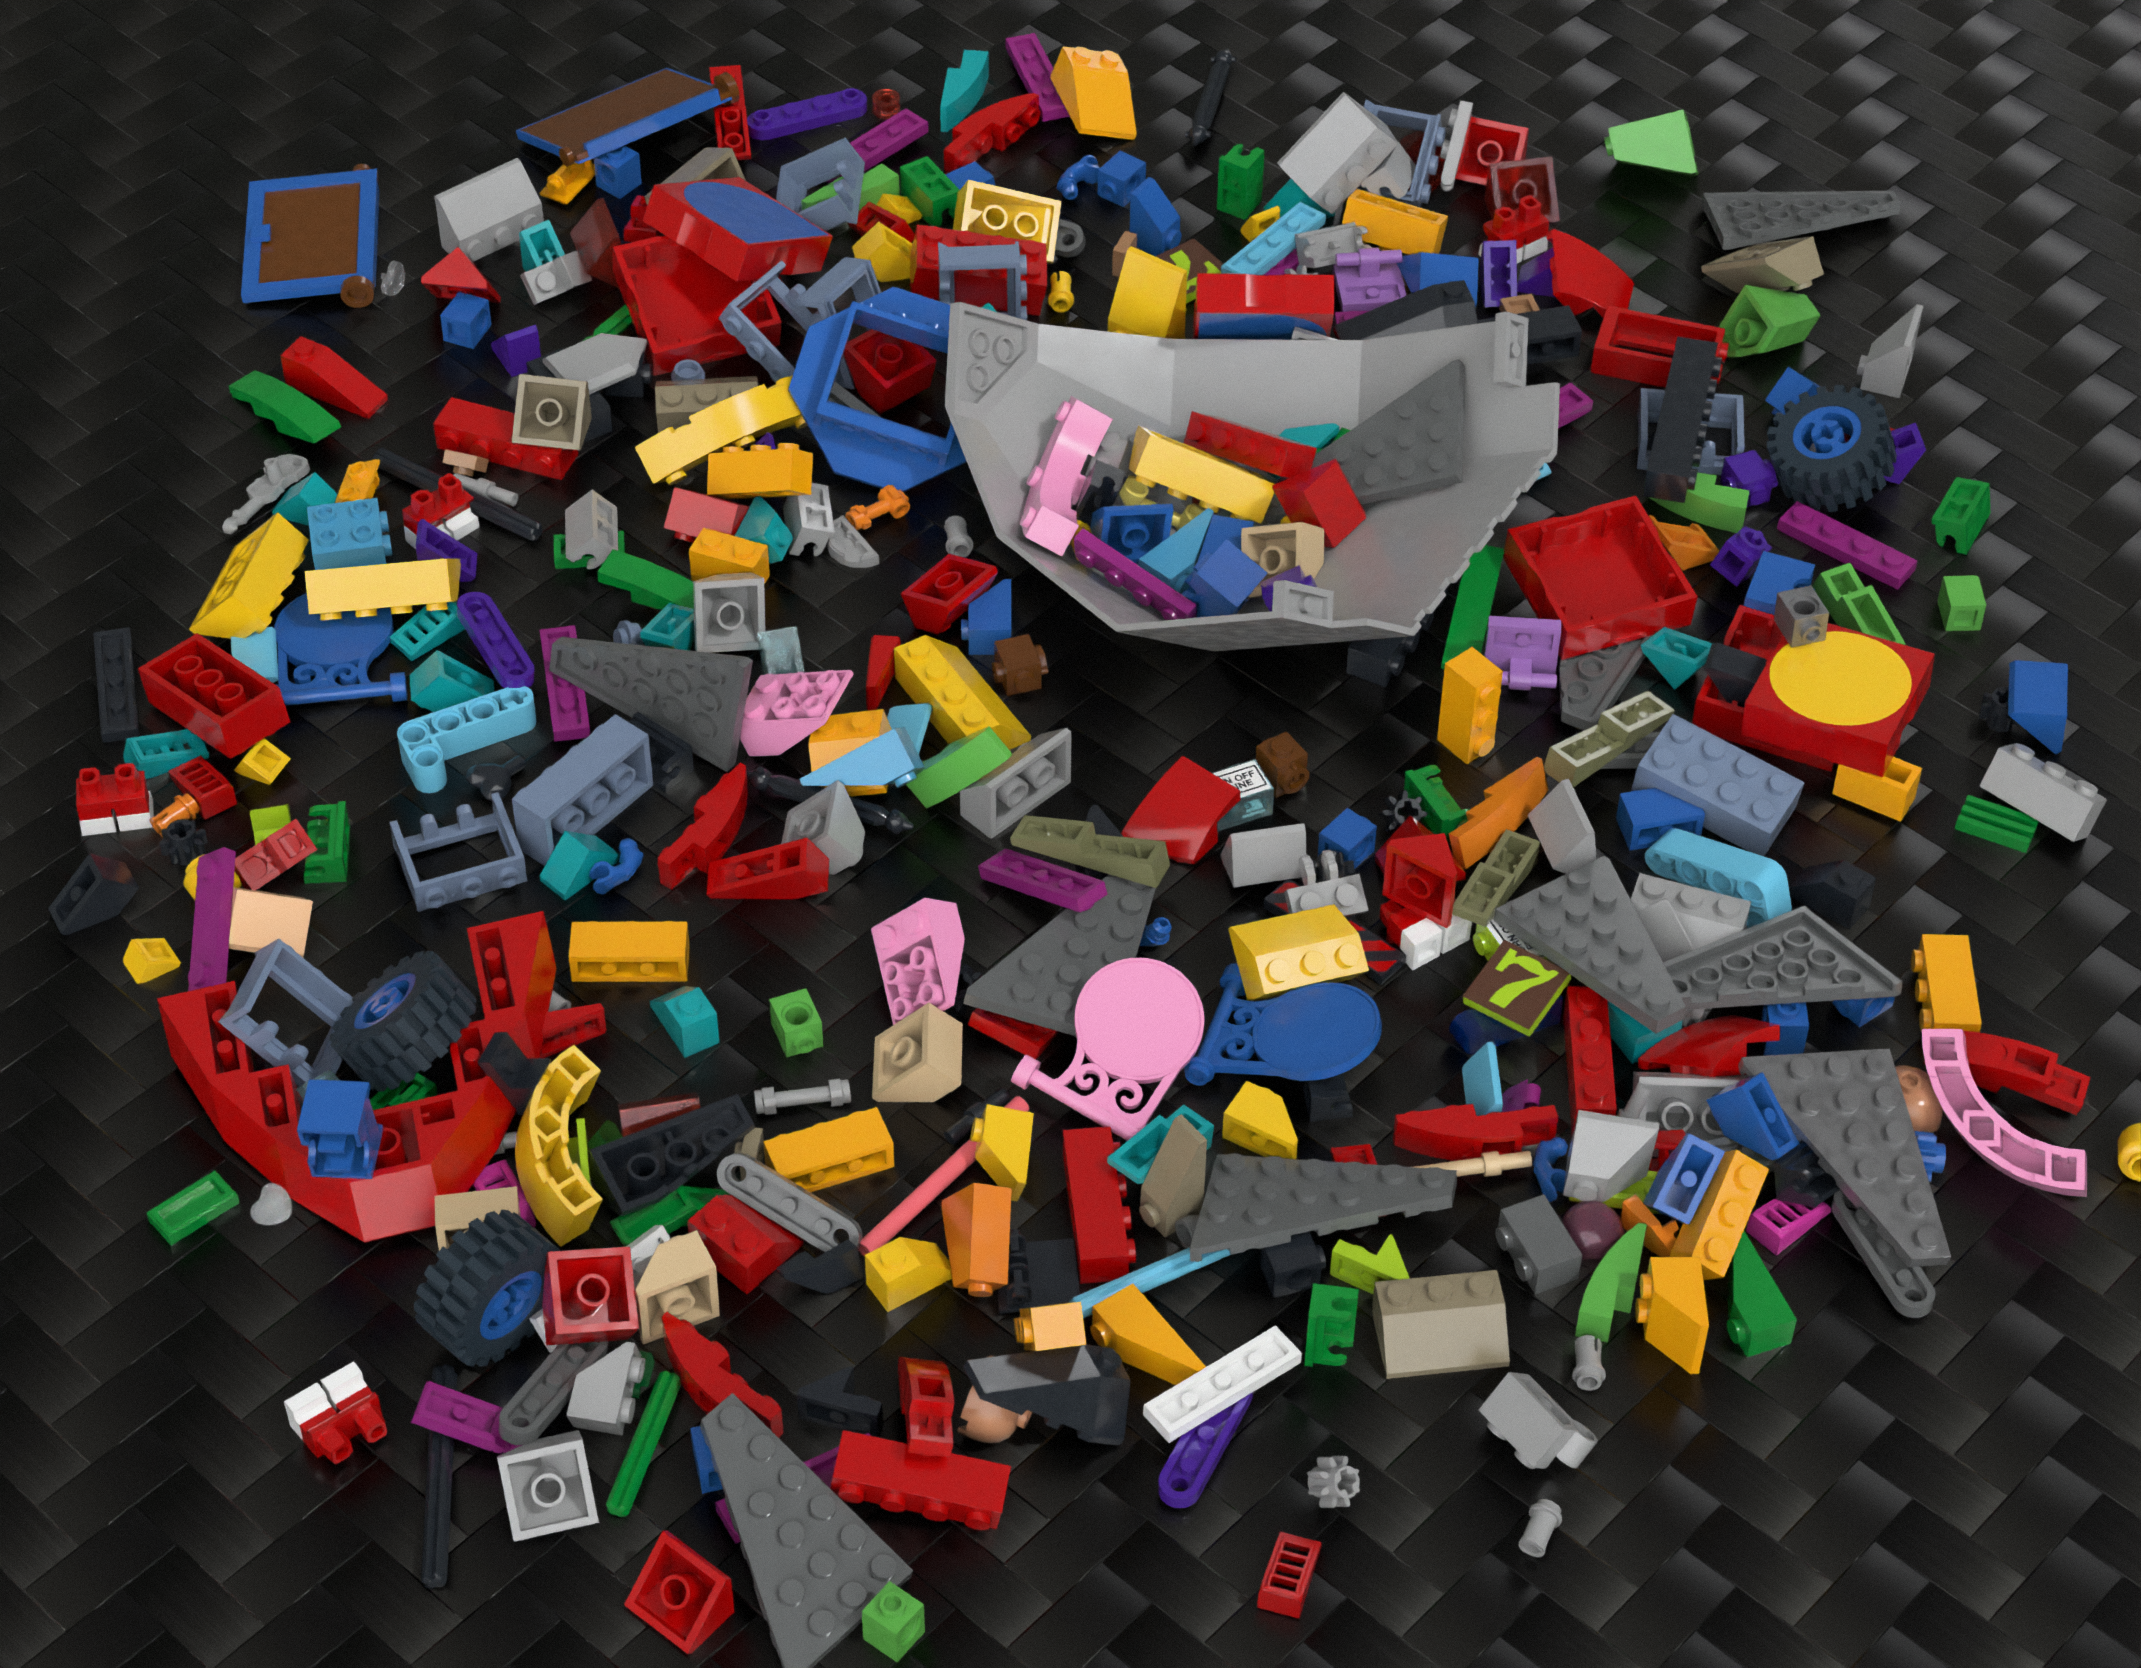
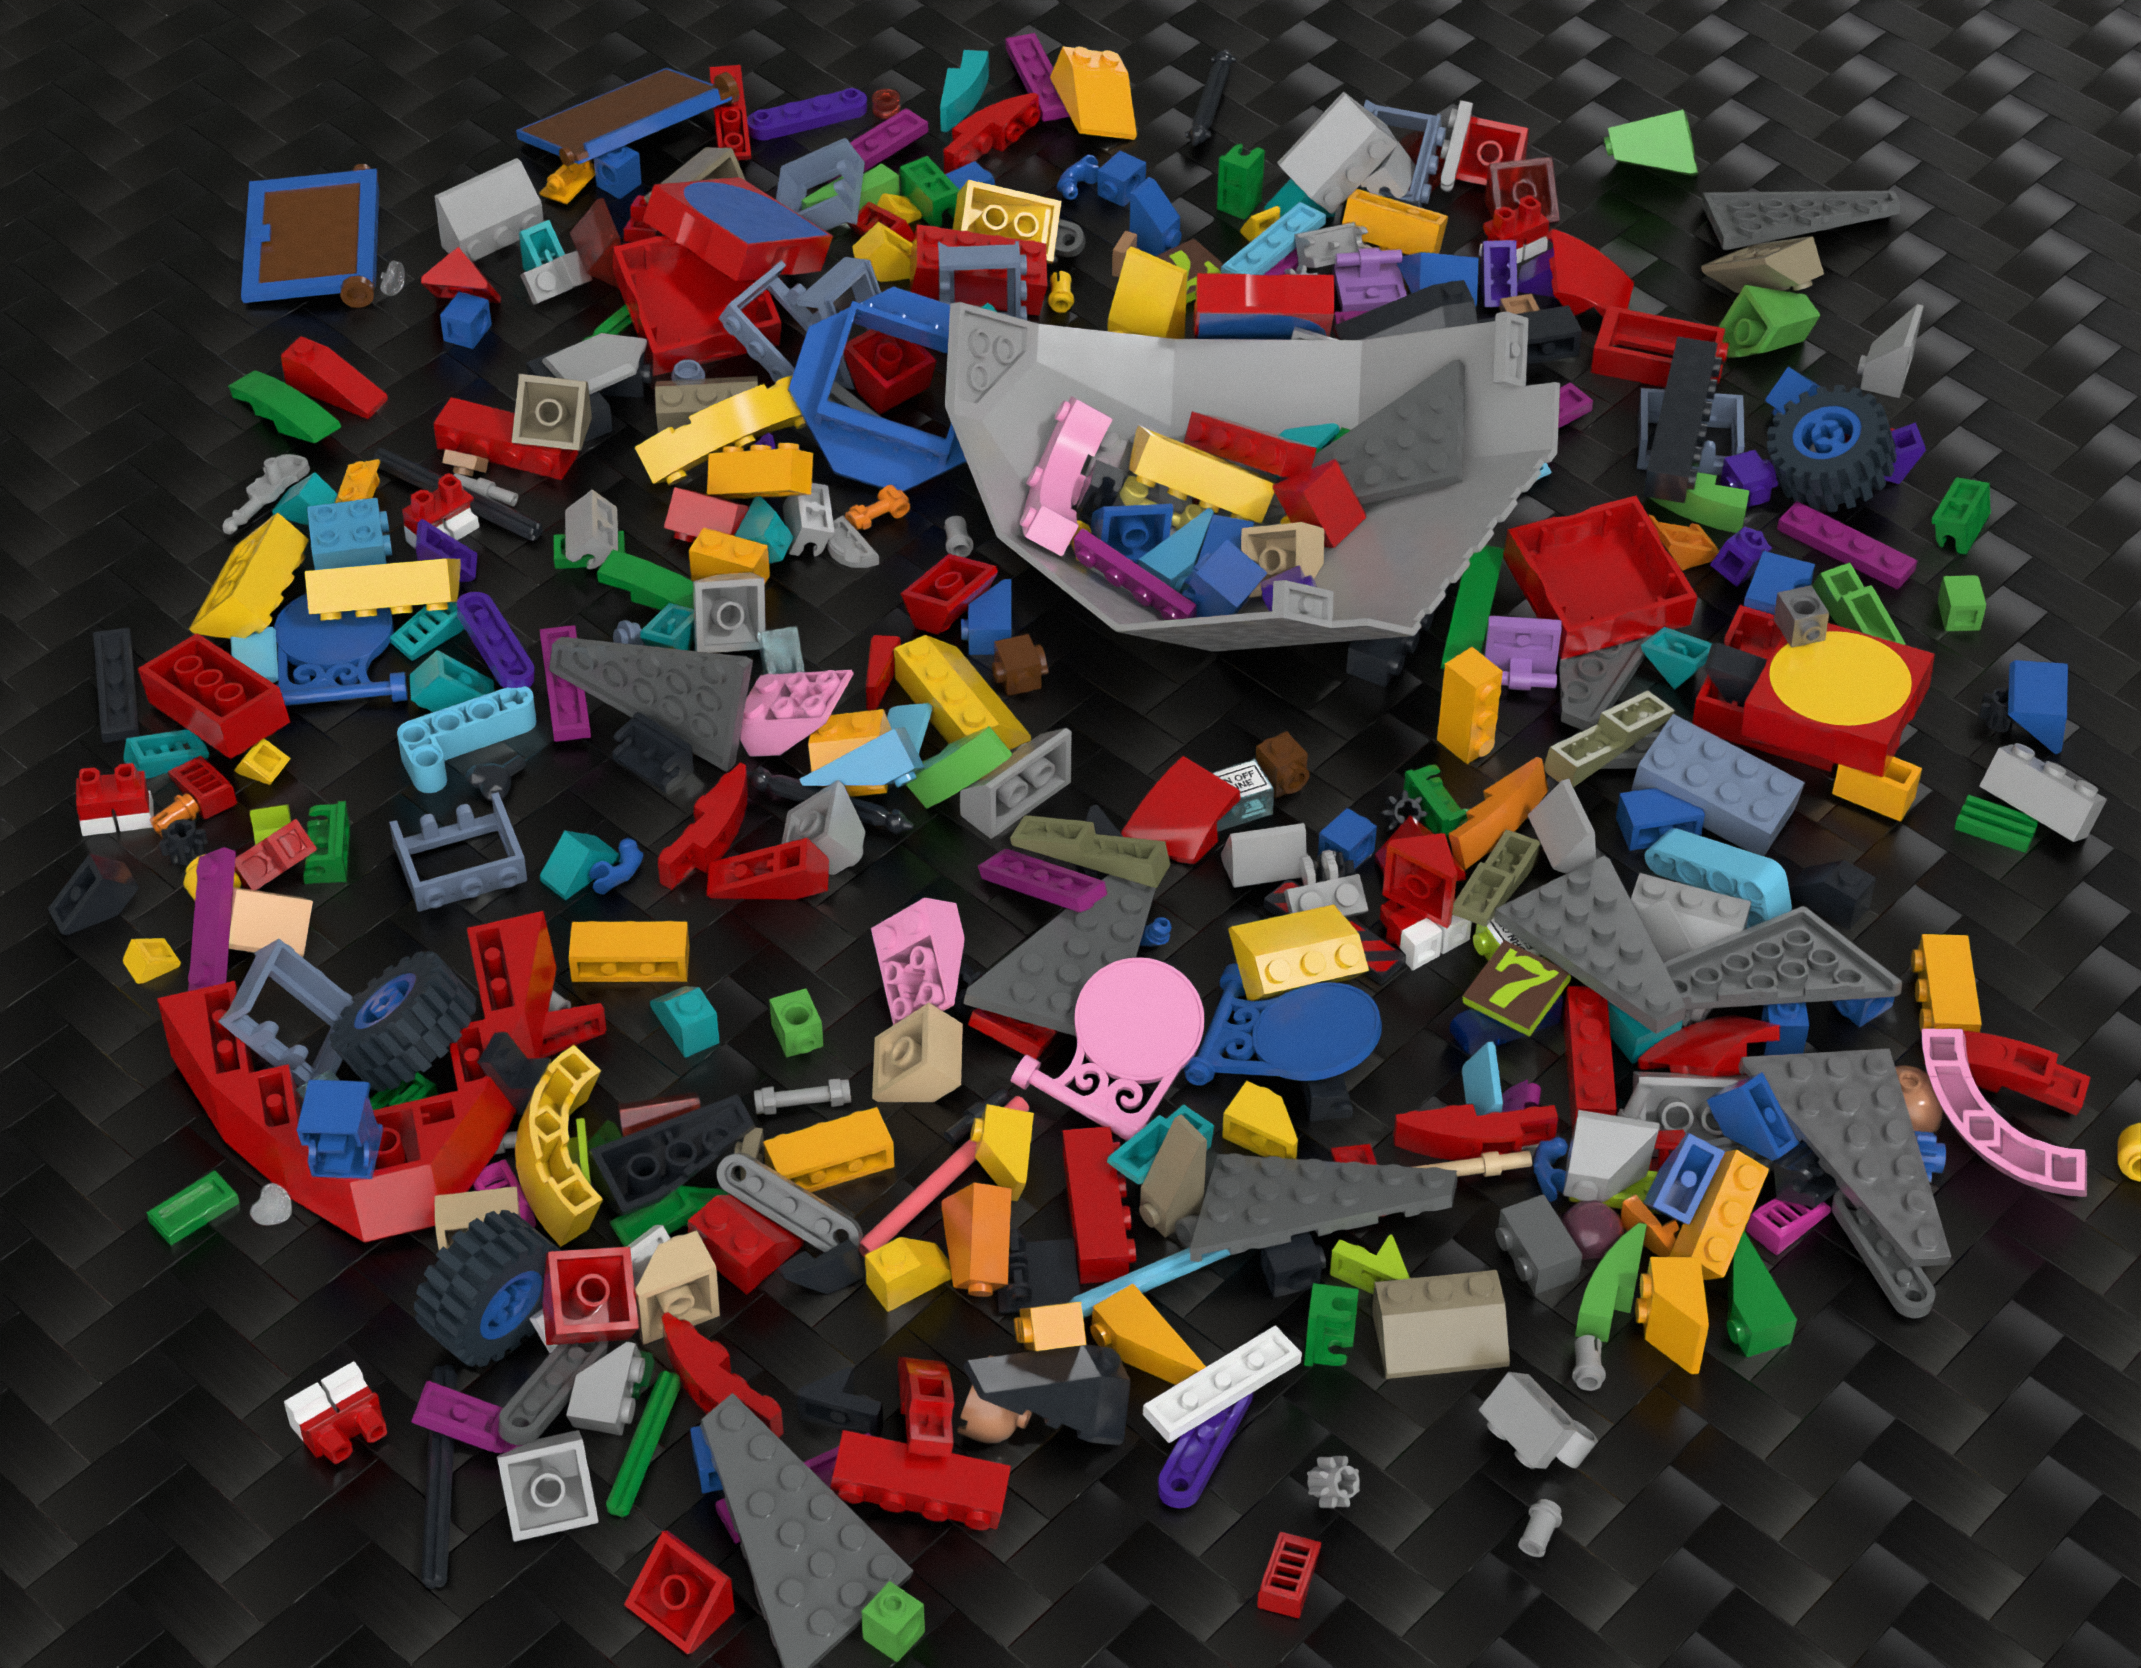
(517, 349): dark purple slope -> none
(583, 788): sand blue brick -> none

